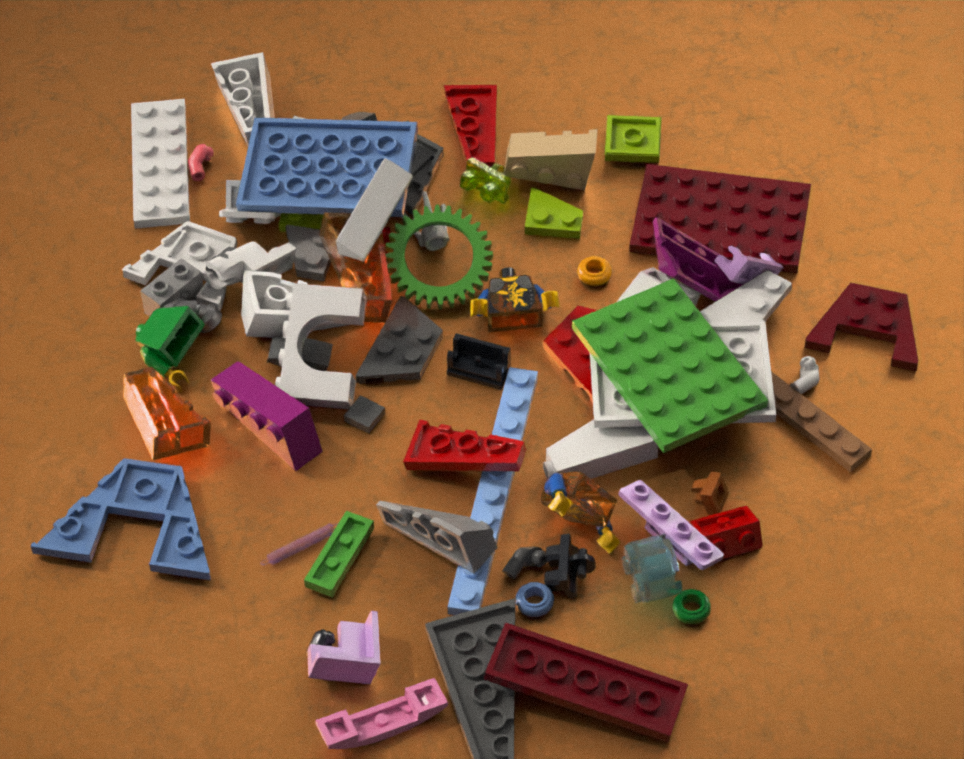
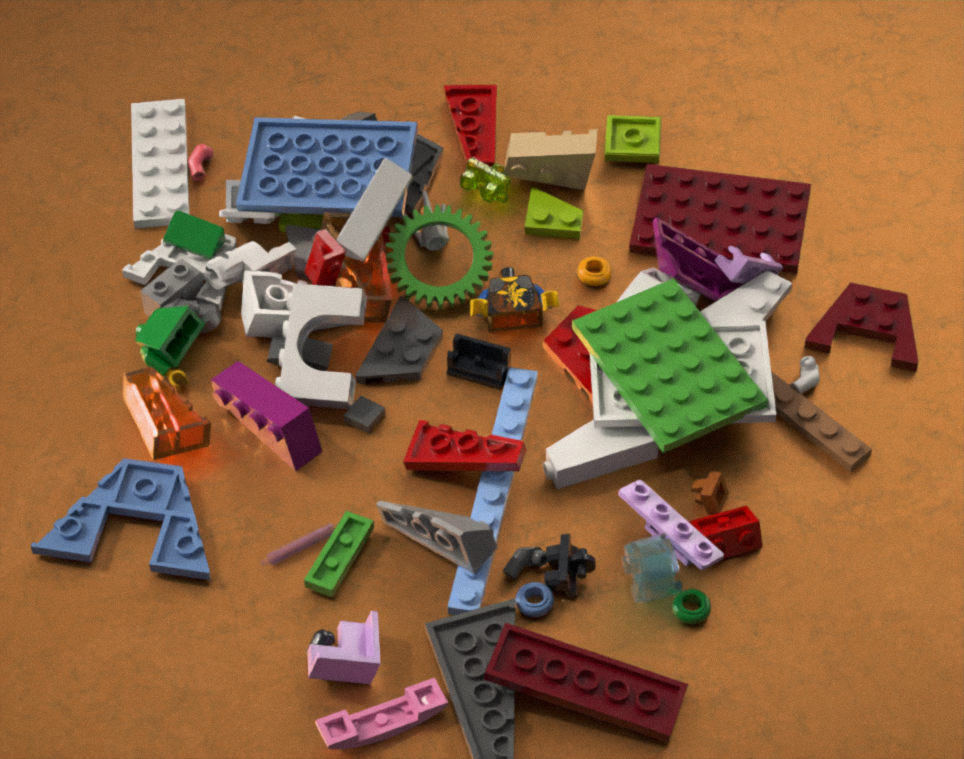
(194, 235): none -> green slope
(246, 89): white wedge -> none
(324, 260): none -> red bracket
(582, 502): torso -> none

